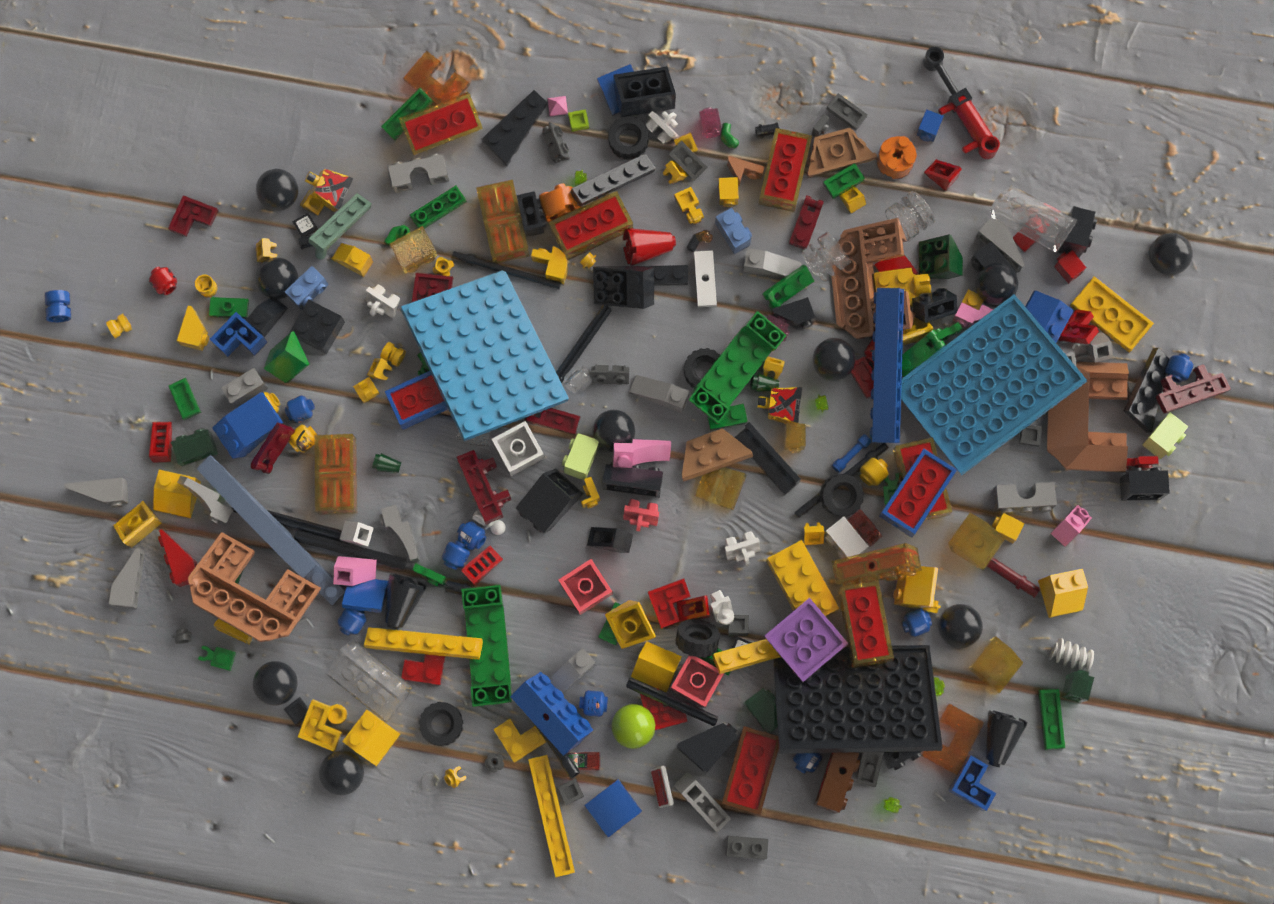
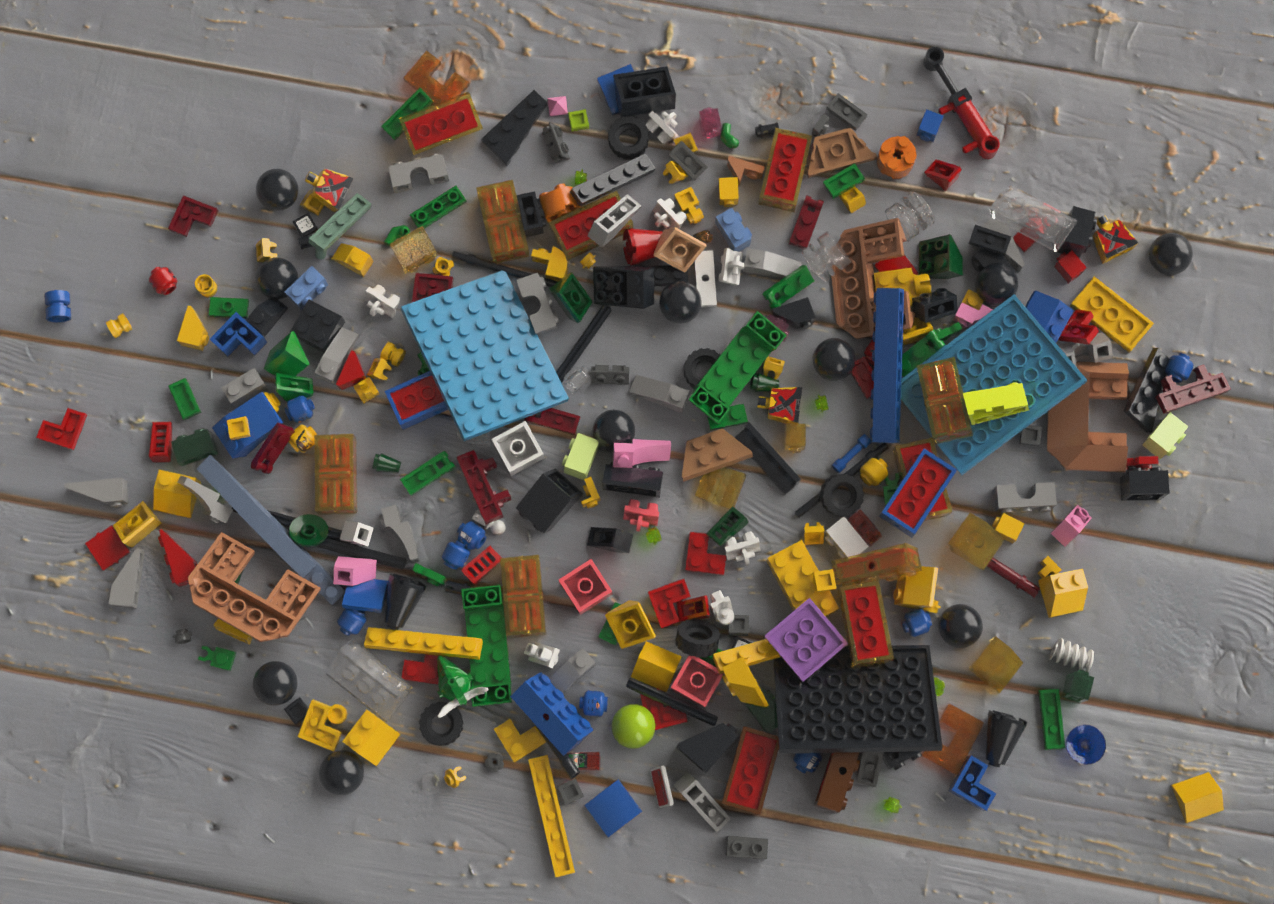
(67, 433): none -> red plate
(107, 548): none -> red piece
(238, 428): none -> yellow plate
(293, 386): none -> green slope
(308, 524): none -> dark green dish
(336, 356): none -> light grey slope
(351, 373): none -> red slope
(427, 473): none -> green plate
(454, 685): none -> green helmet
(523, 596): none -> clear yellow brick
(533, 287): none -> light grey arch
(542, 654): none -> white hips
(571, 297): none -> dark green slope
(613, 220): none -> light grey slope
(653, 535): none -> clear neon green plate
(666, 216): none -> white hips
(678, 248): none -> light nougat slope
(680, 302): none -> black piece
(699, 560): none -> red plate
(727, 518): none -> dark green slope
(731, 267): none -> white hips
(743, 683): none -> yellow slope
(824, 580): none -> yellow plate
(944, 400): none -> clear yellow brick
(990, 240): none -> black plate
(995, 402): none -> neon yellow wedge
(1049, 566): none -> yellow tile
(1094, 739): none -> clear blue dish
(1112, 239): none -> torso
(1198, 797): none -> yellow slope

